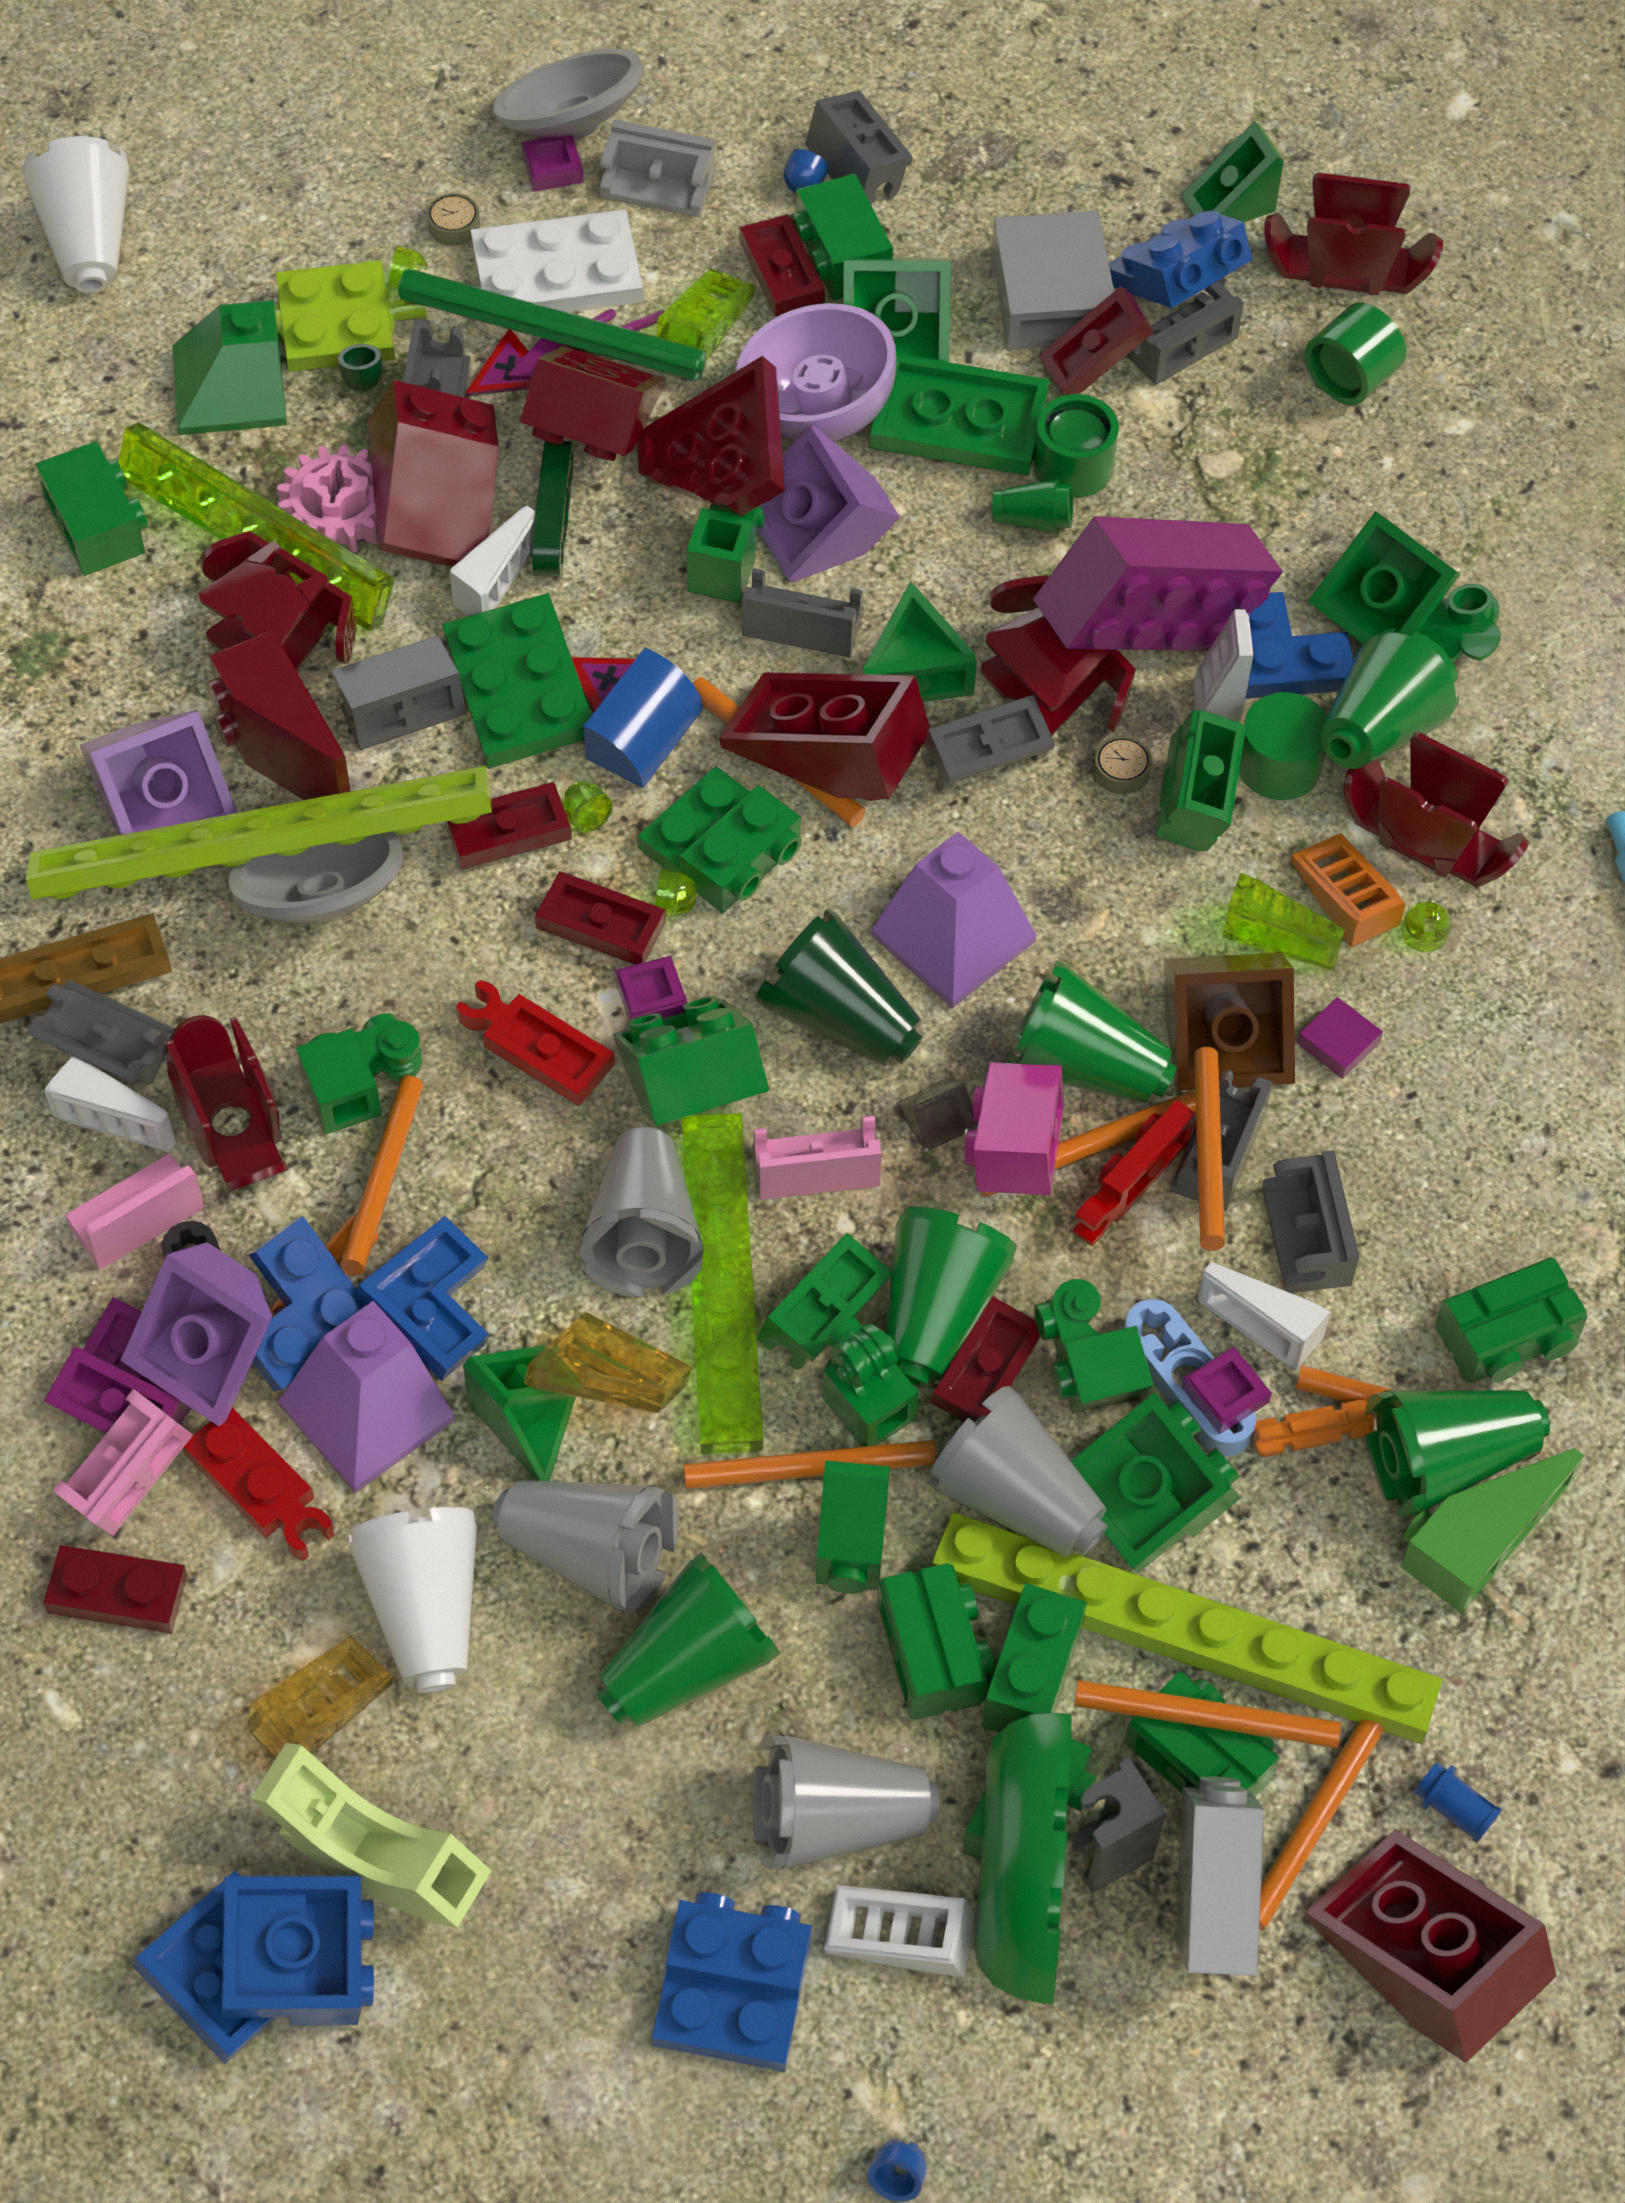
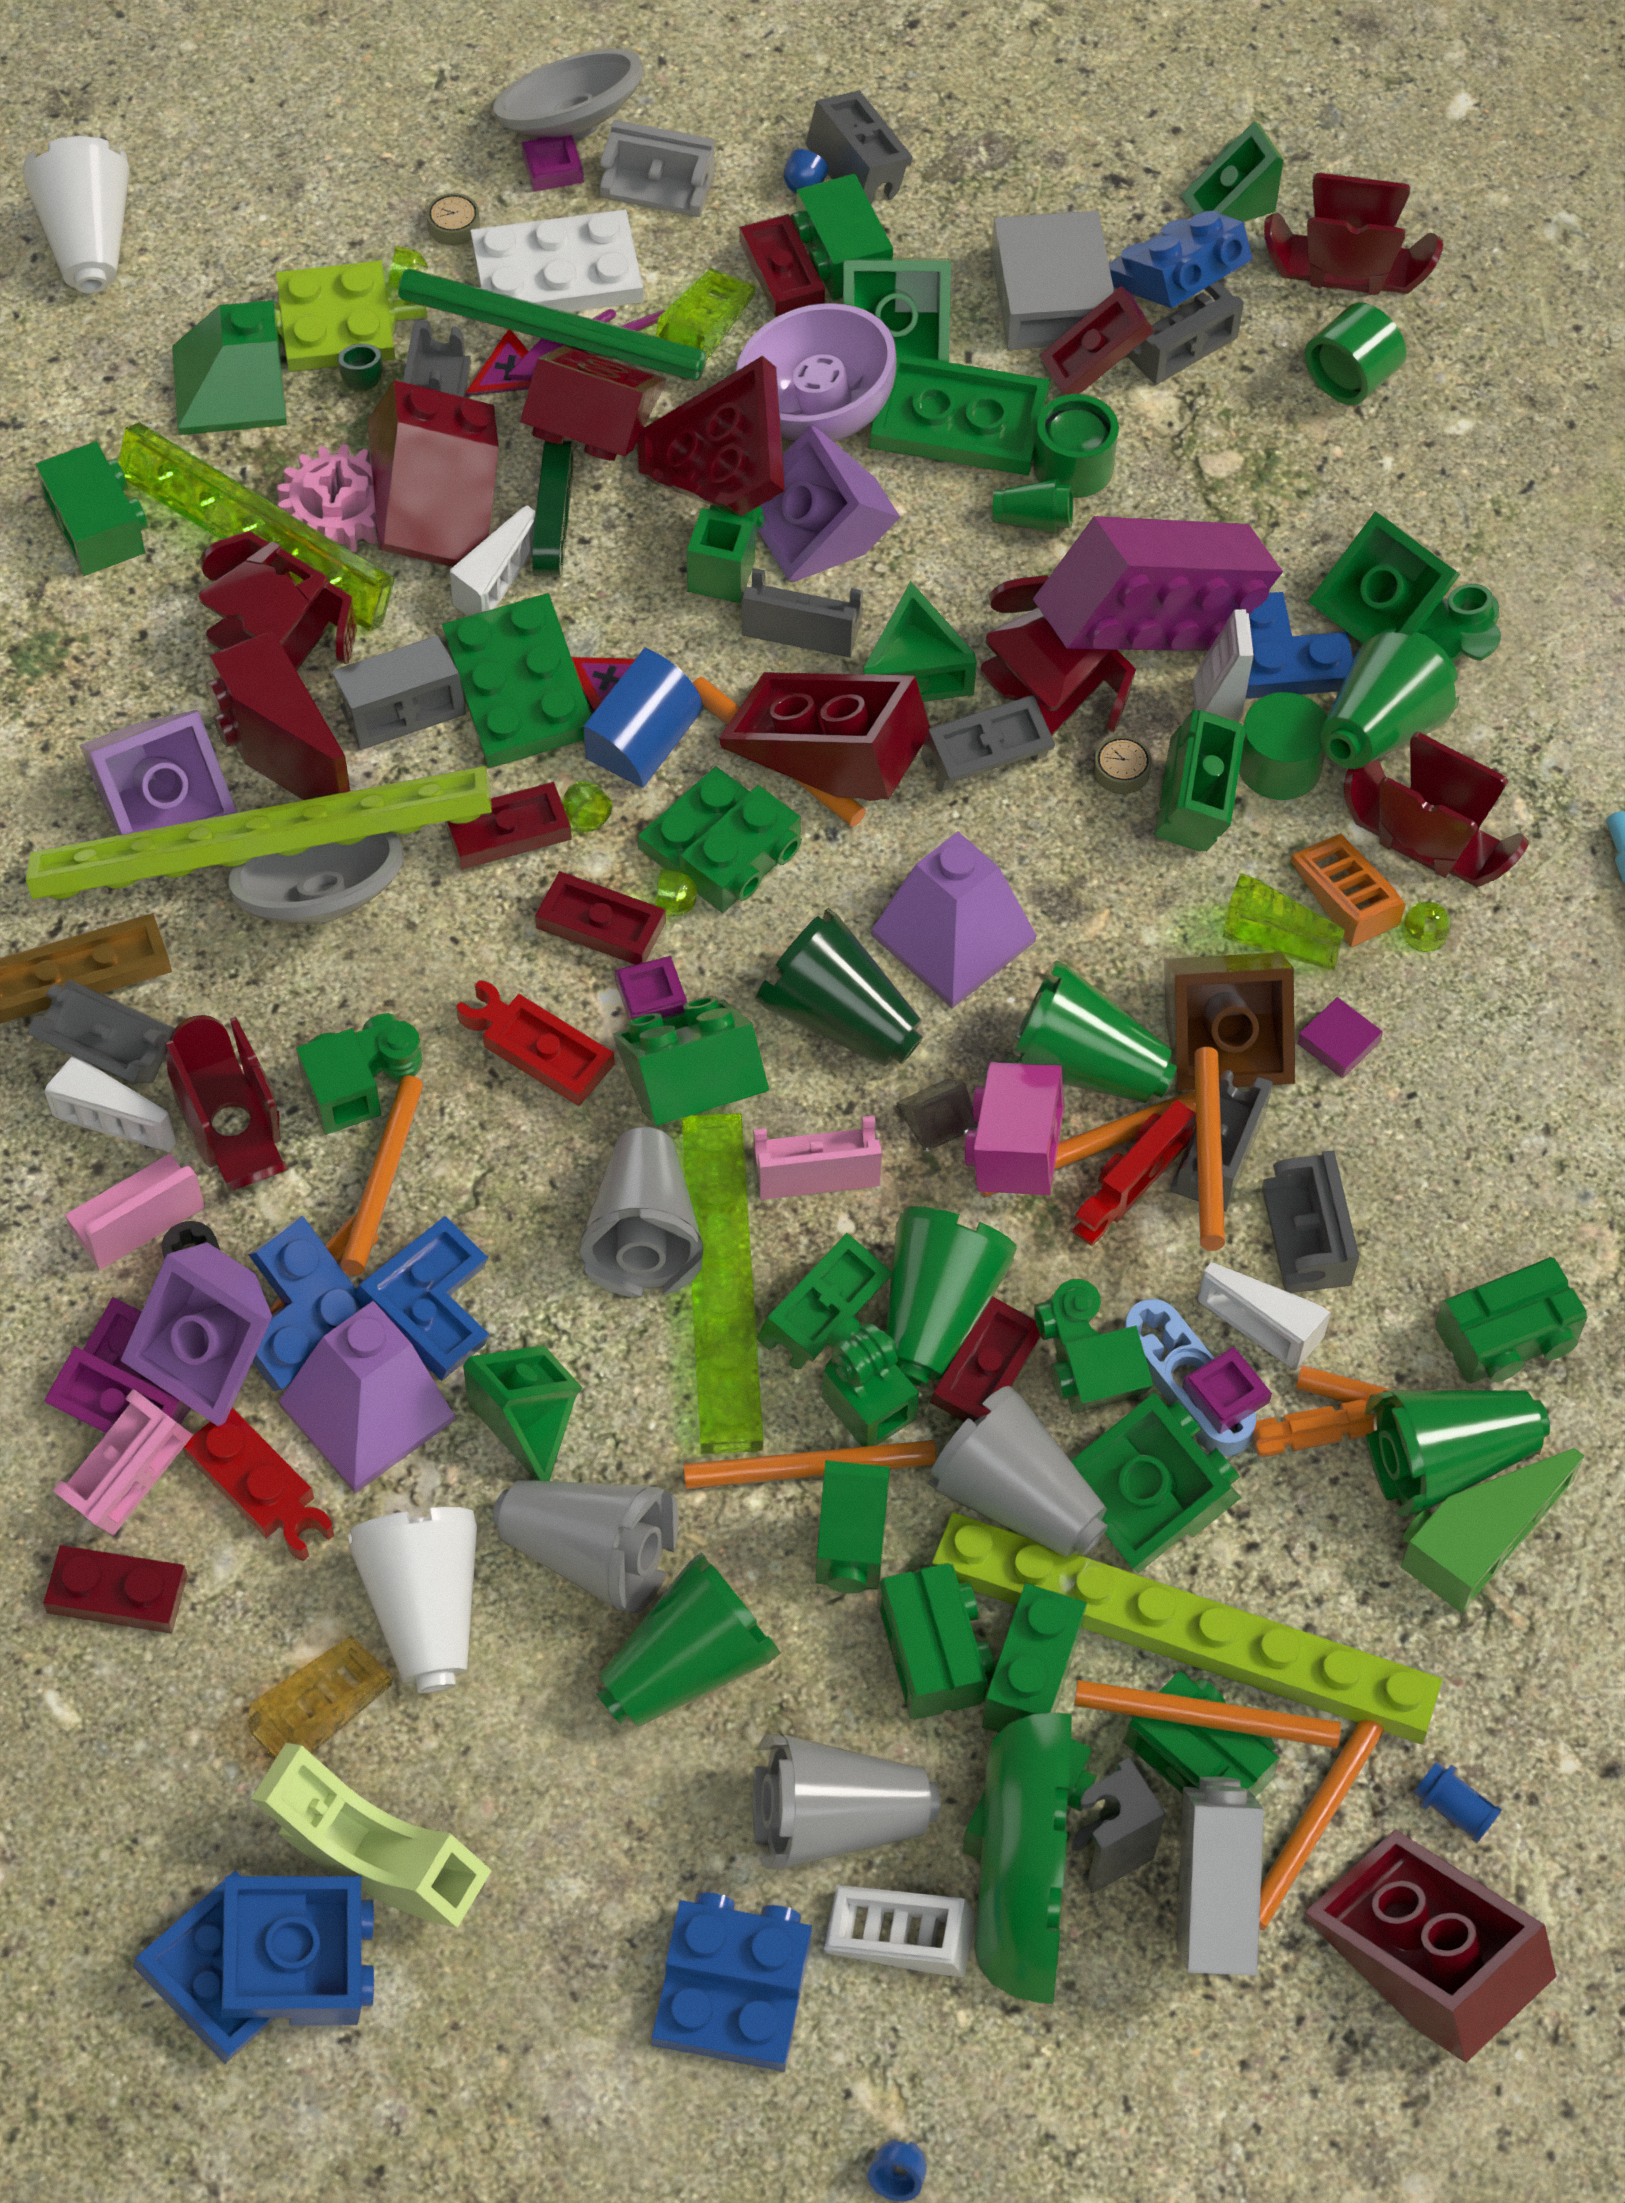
(608, 1367): clear yellow wing -> none

